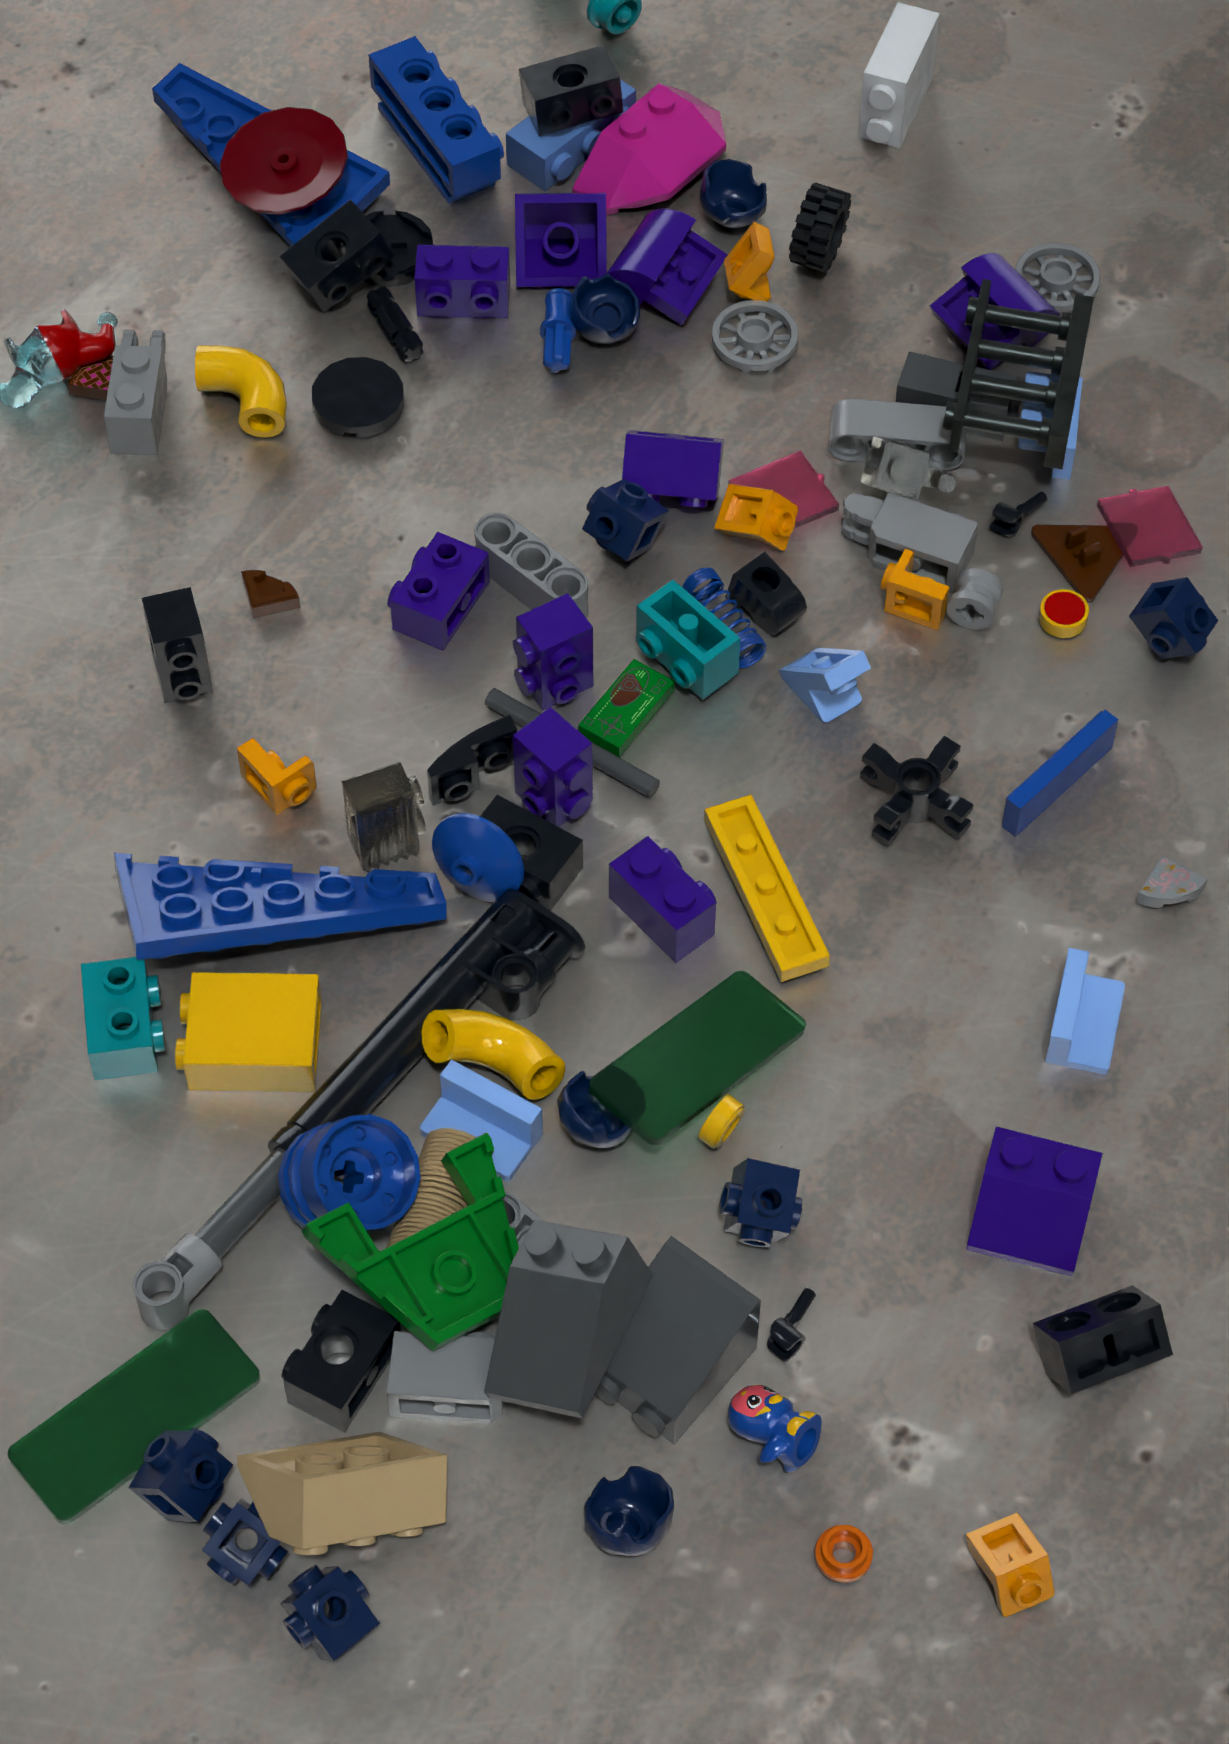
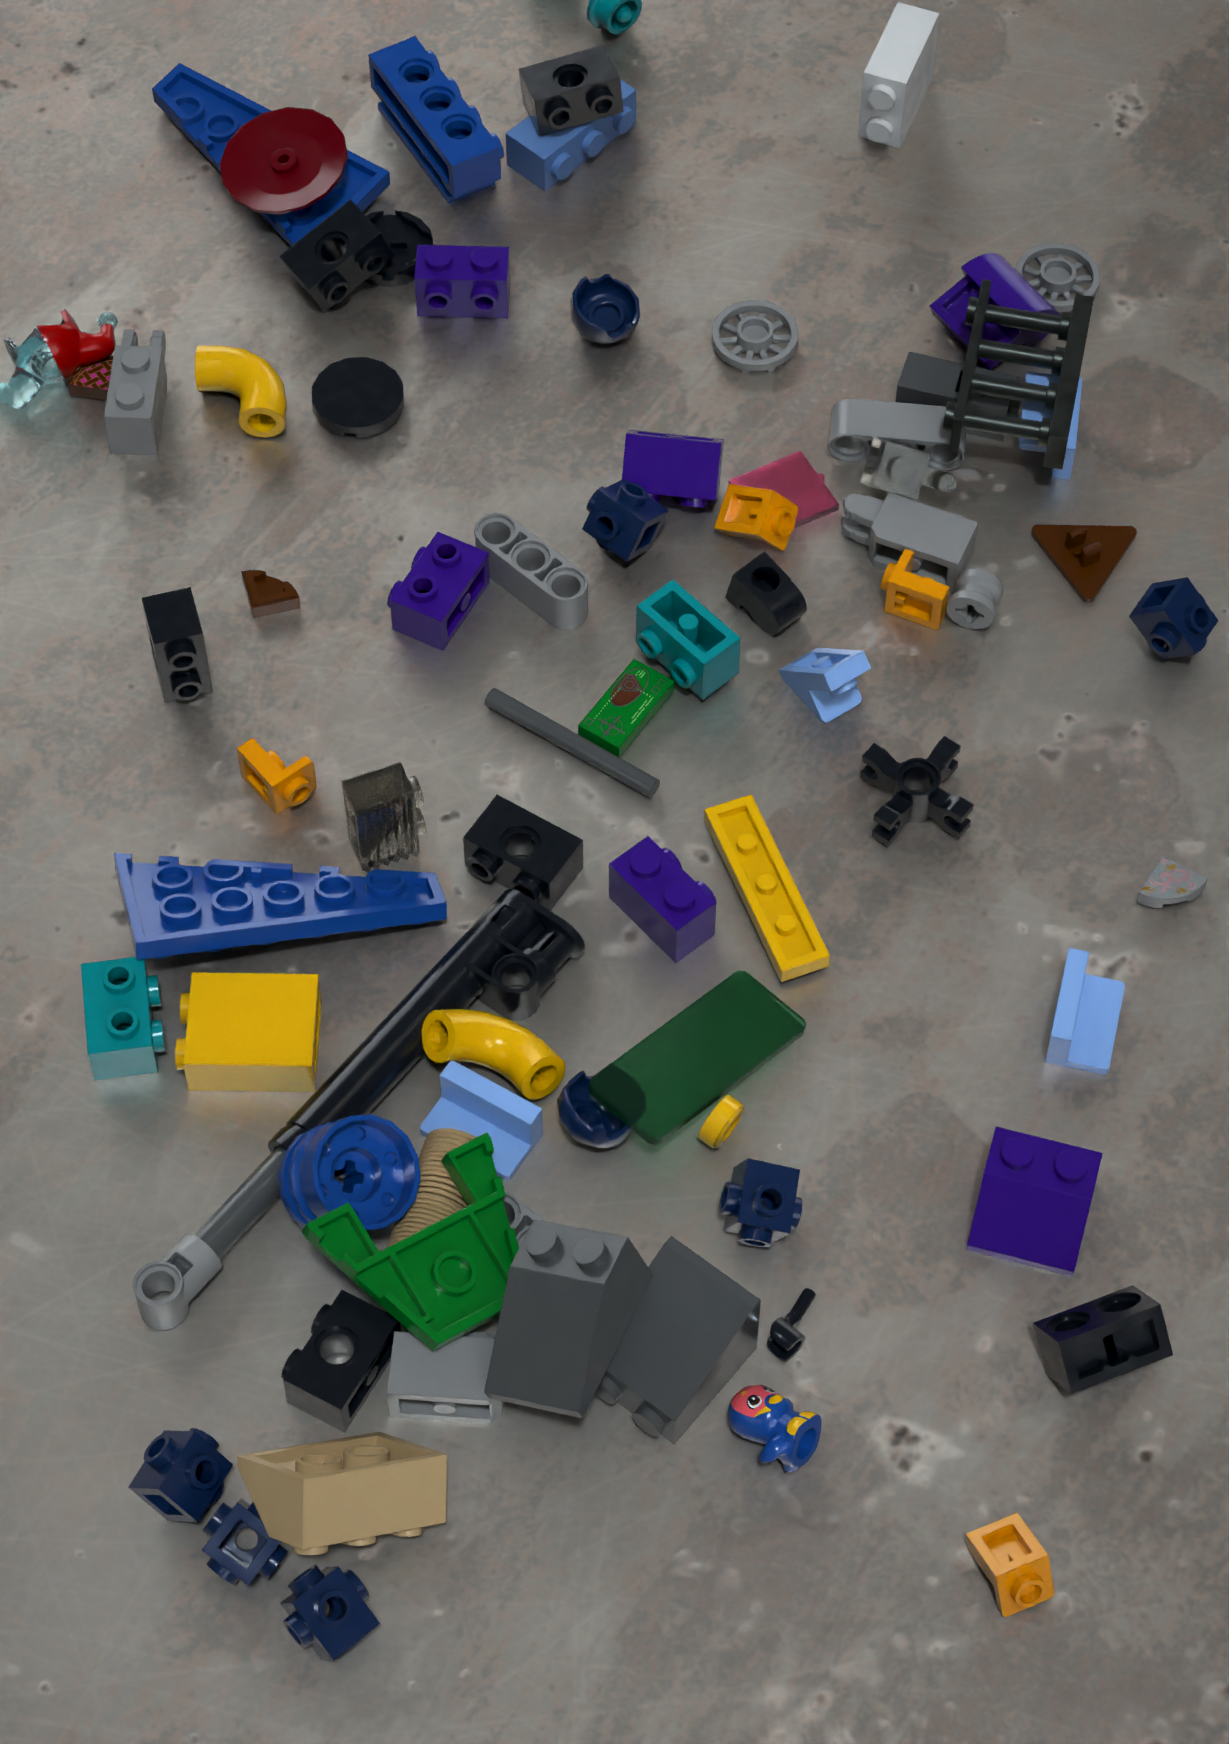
(104, 1432): clear green piece -> none
(394, 324): black axle -> none
(458, 768): black slope -> none
(477, 856): blue dish -> none
(553, 768): dark purple brick -> none
(554, 652): dark purple brick -> none
(557, 330): blue axle -> none
(559, 238): dark purple slope -> none
(630, 1512): dark blue hair -> none
(652, 149): dark pink wedge -> none
(668, 263): dark purple brick -> none
(711, 592): blue piece -> none
(731, 194): dark blue hair -> none
(749, 263): light orange bracket -> none
(819, 227): black tyre -> none
(843, 1538): orange plate -> none
(1009, 519): black hand -> none
(1059, 772): blue tile -> none
(1063, 613): tile -> none
(1149, 526): clear pink piece -> none

